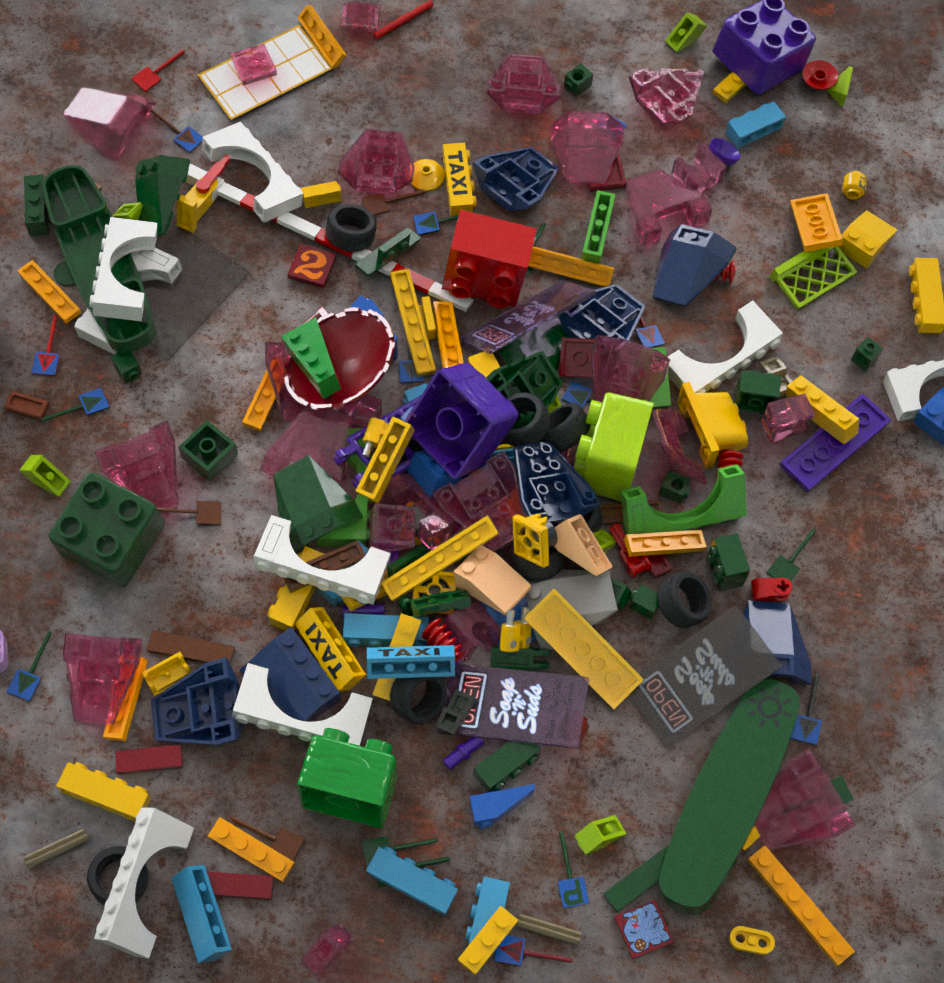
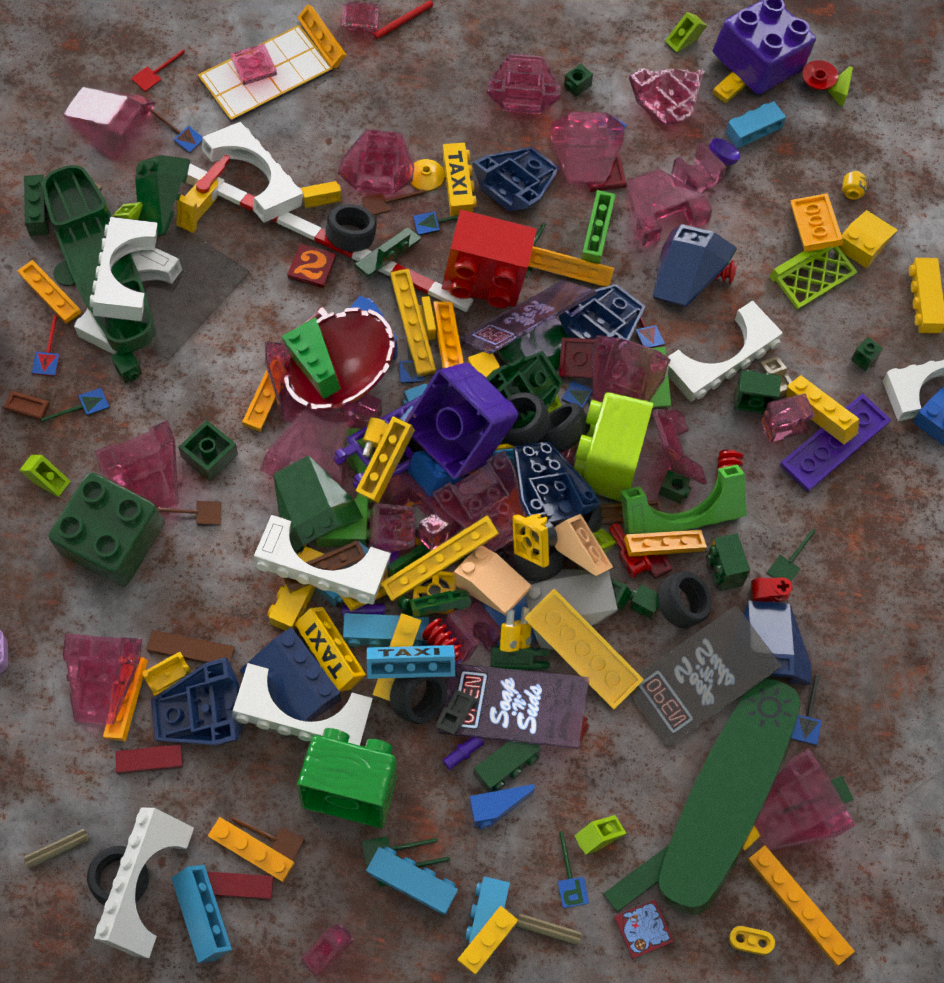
(24, 682): piece -> none
(102, 791): yellow brick -> none
(512, 952): piece -> none
(715, 422): yellow windscreen -> none

